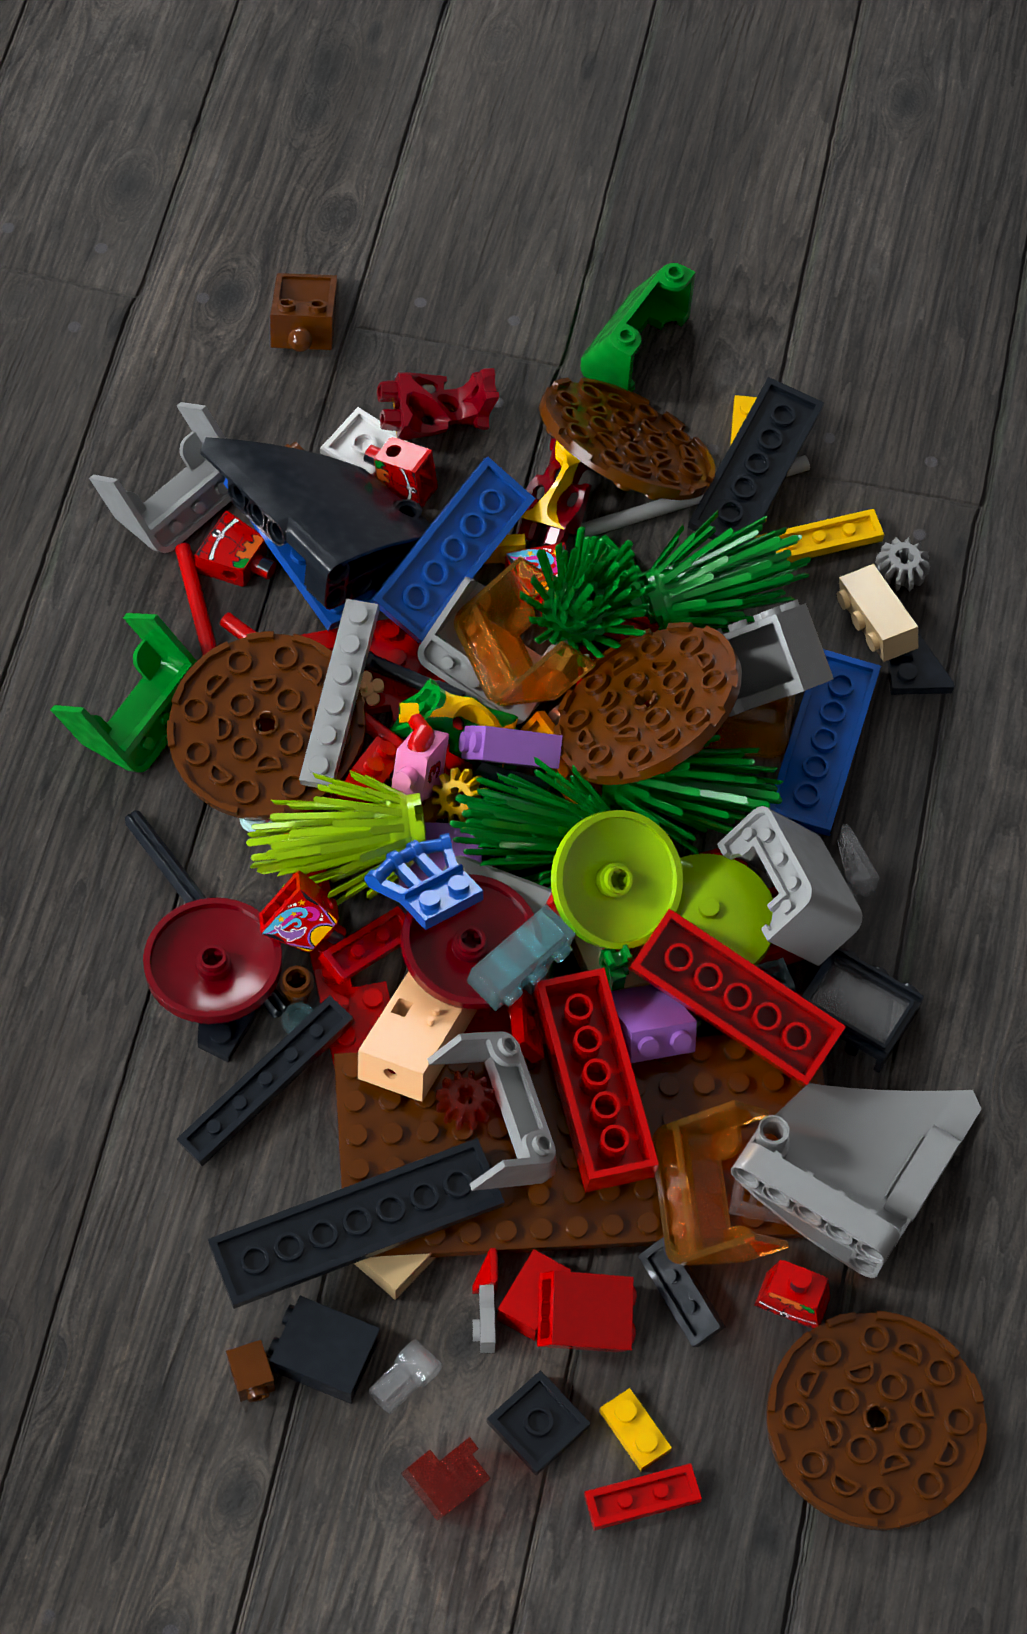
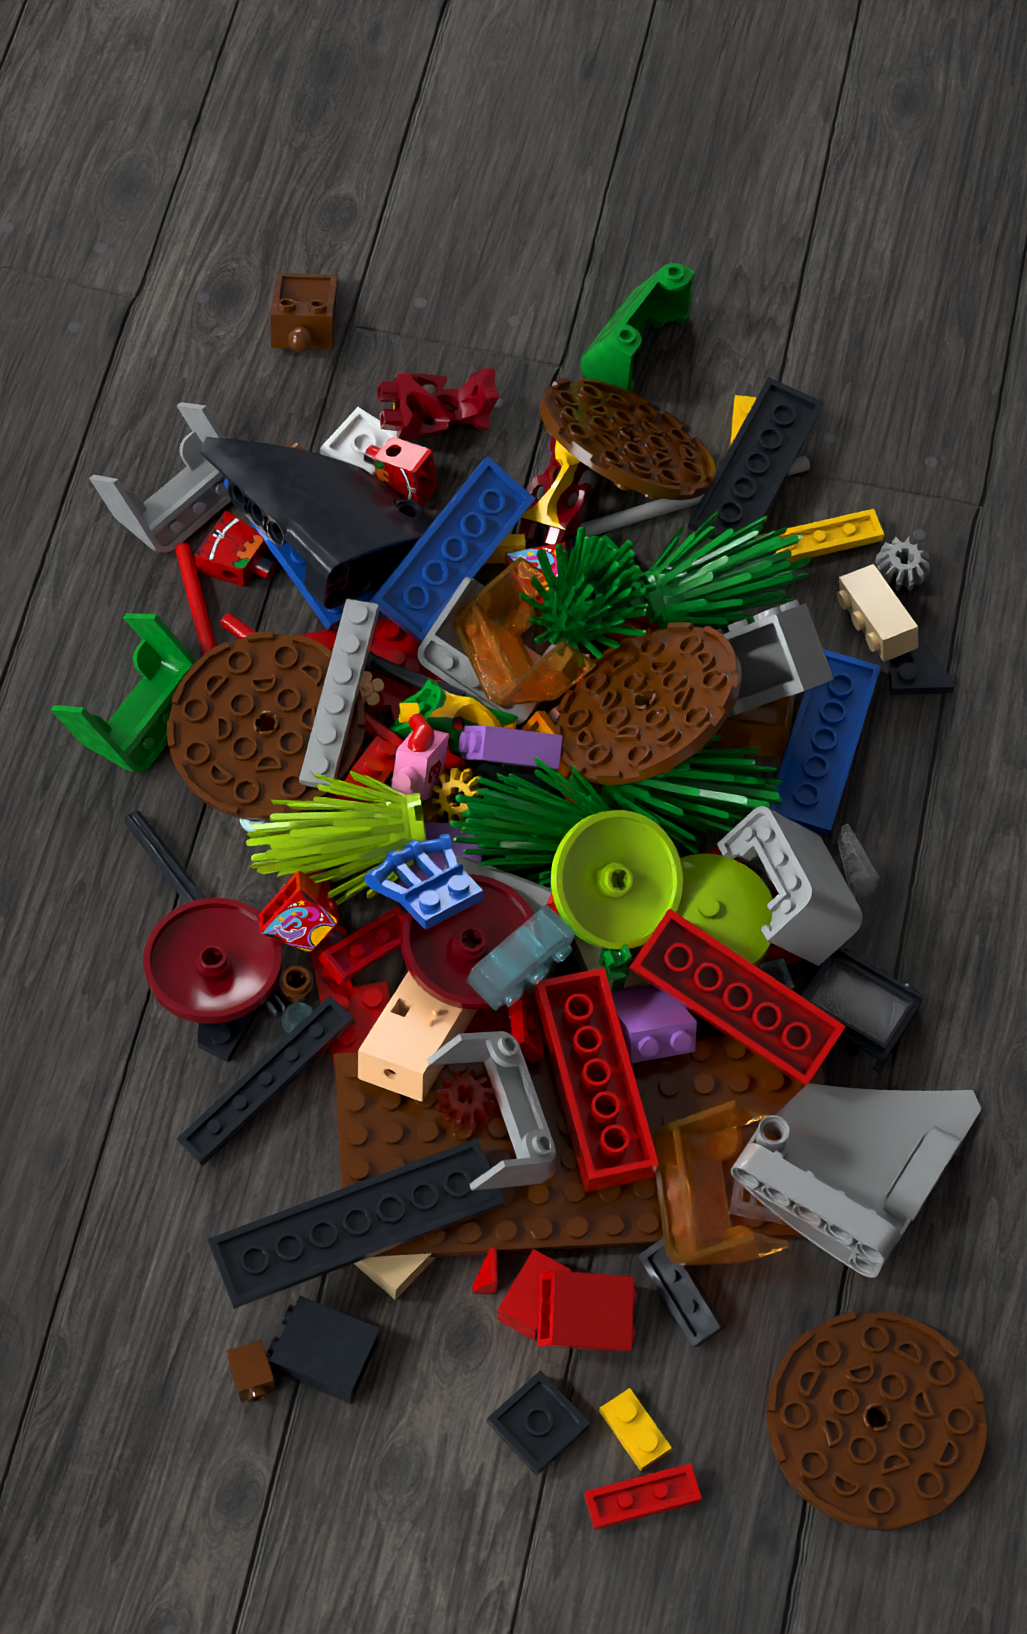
(412, 1369): clear piece -> none
(448, 1481): clear red plate -> none
(485, 1326): light grey plate -> none
(795, 1294): red torso -> none

